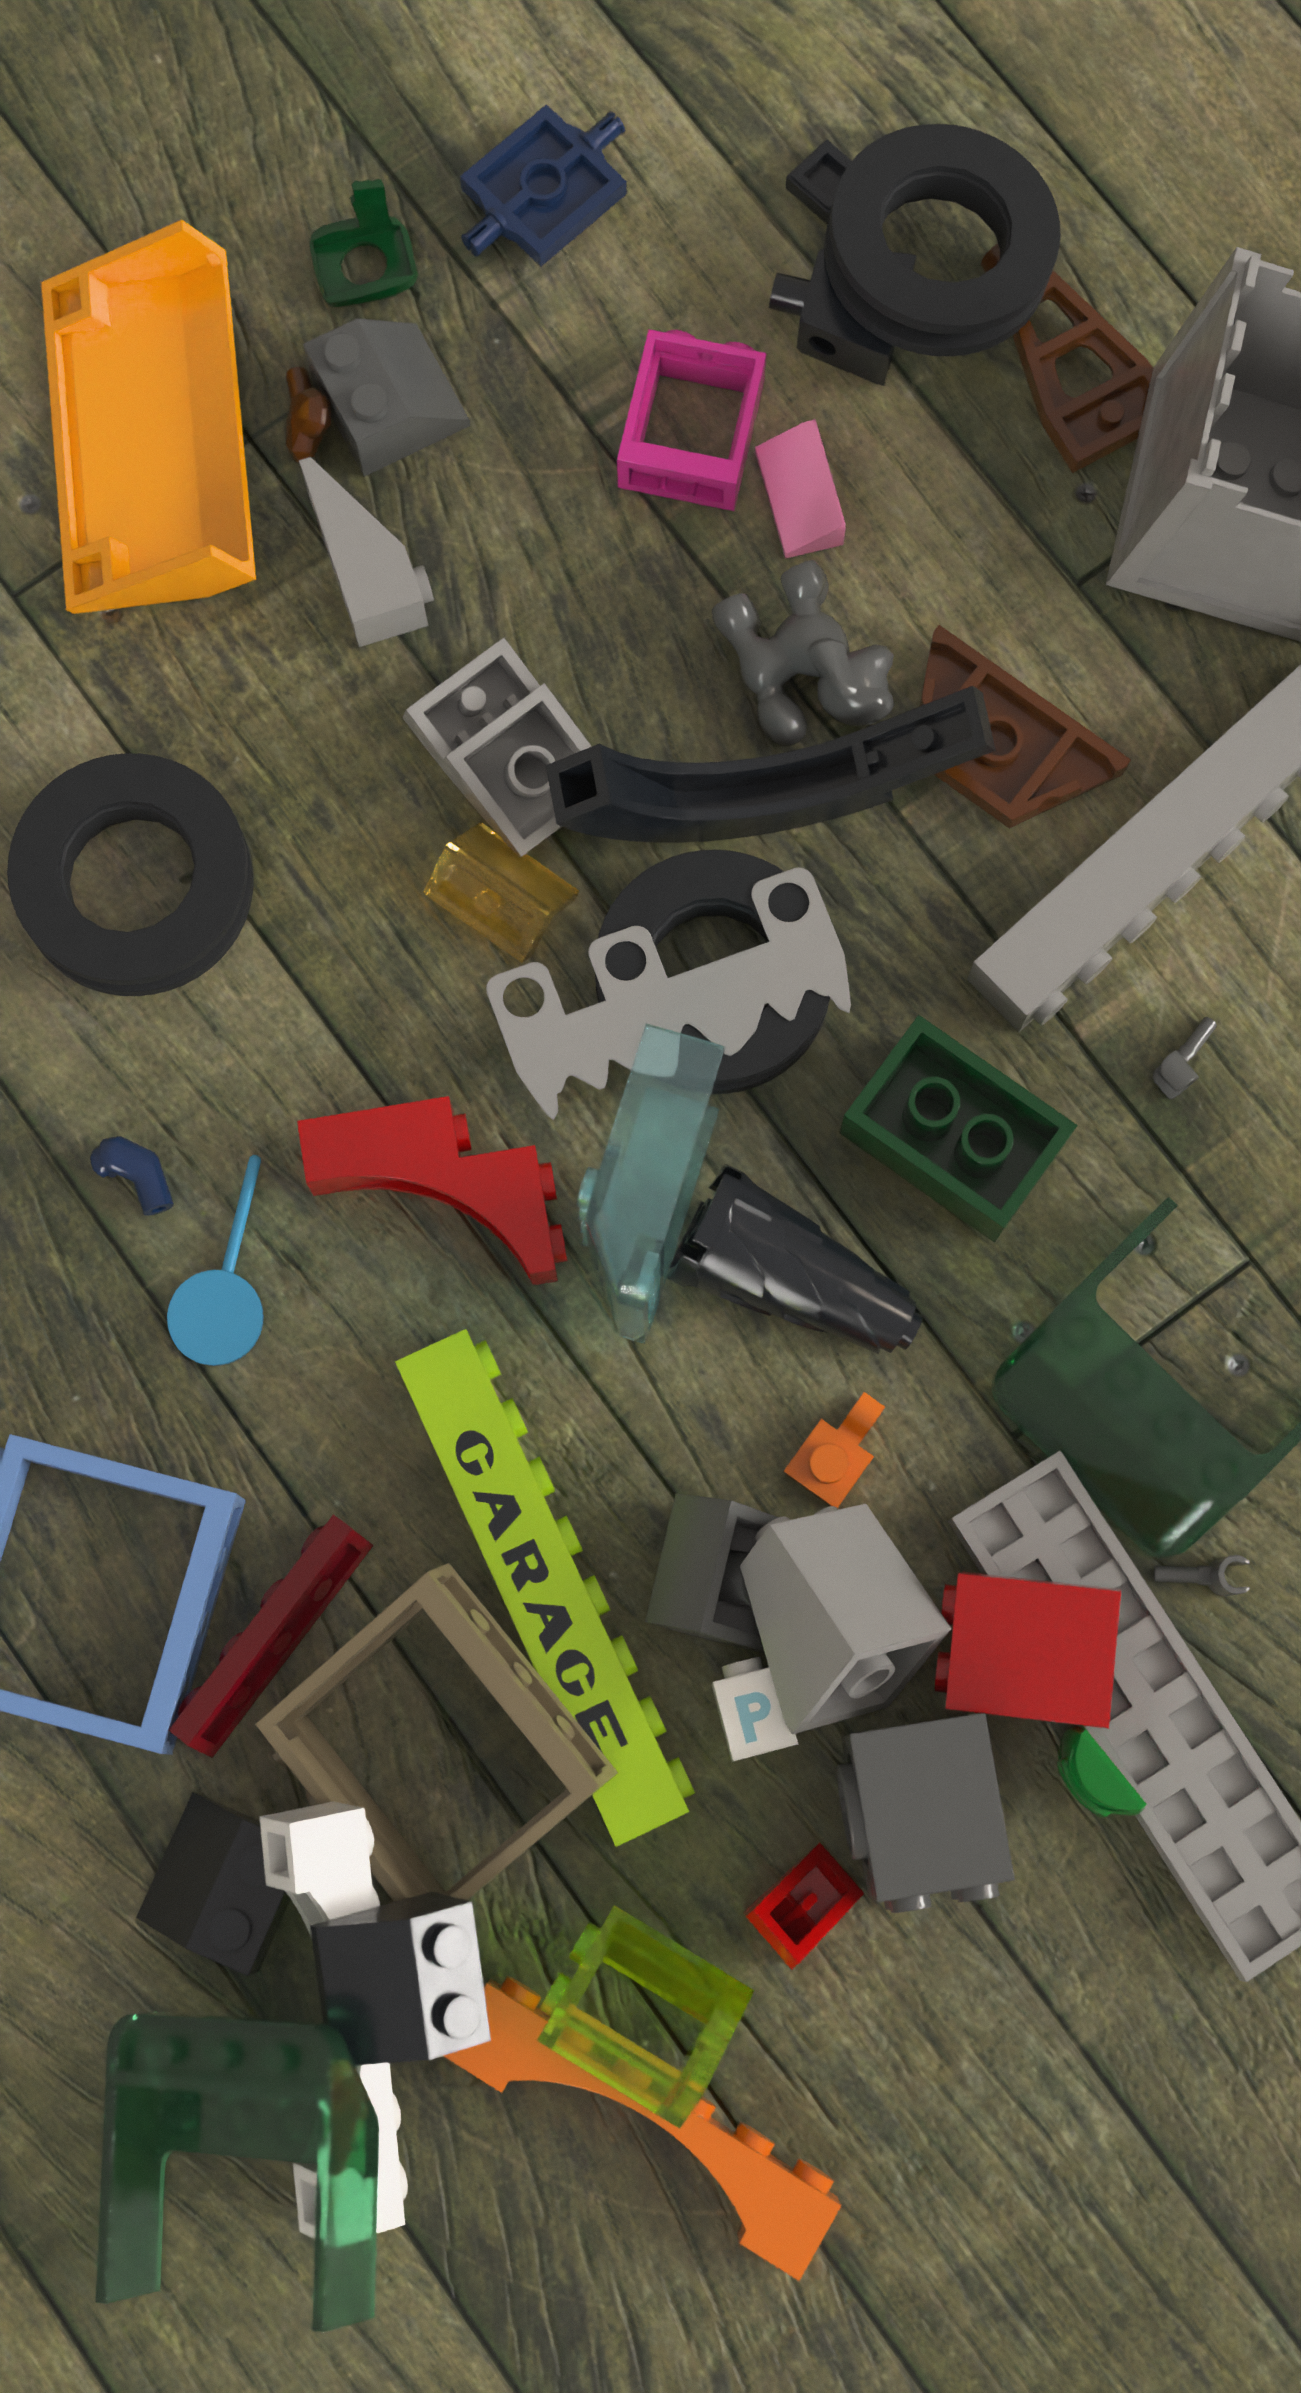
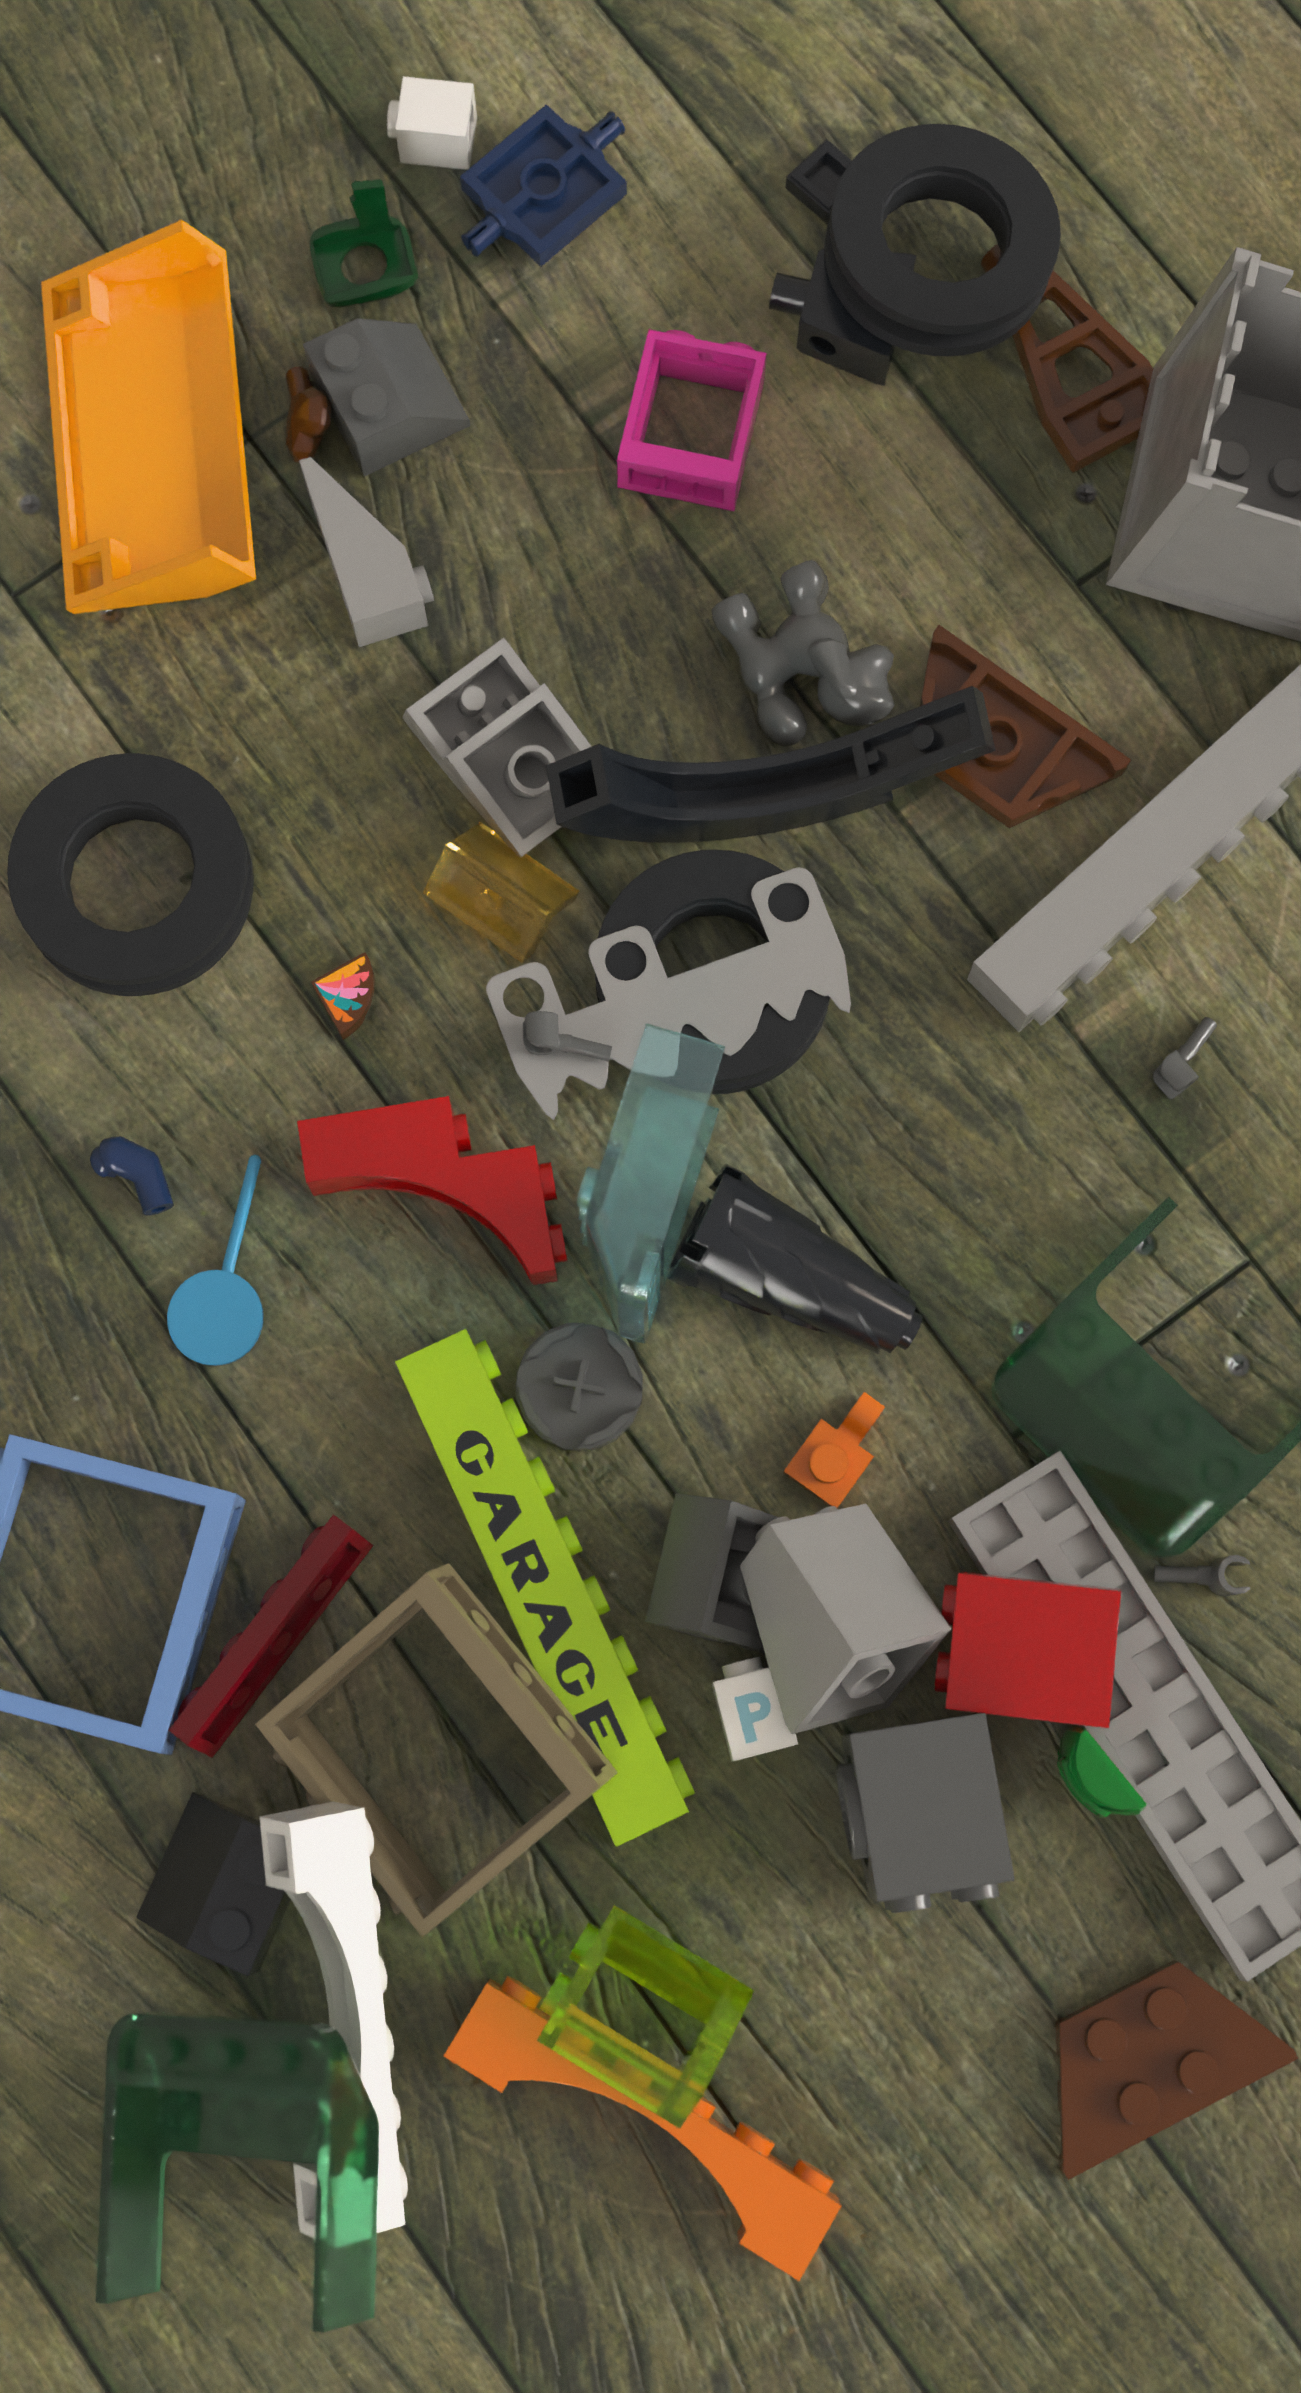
(347, 993): none -> tile
(403, 1979): black slope -> none
(434, 122): none -> white brick
(543, 1038): none -> dark grey hand
(579, 1386): none -> dark grey tile
(801, 491): bright pink slope -> none
(804, 1905): red slope -> none
(956, 1128): dark green brick -> none
(1151, 2061): none -> reddish brown wing

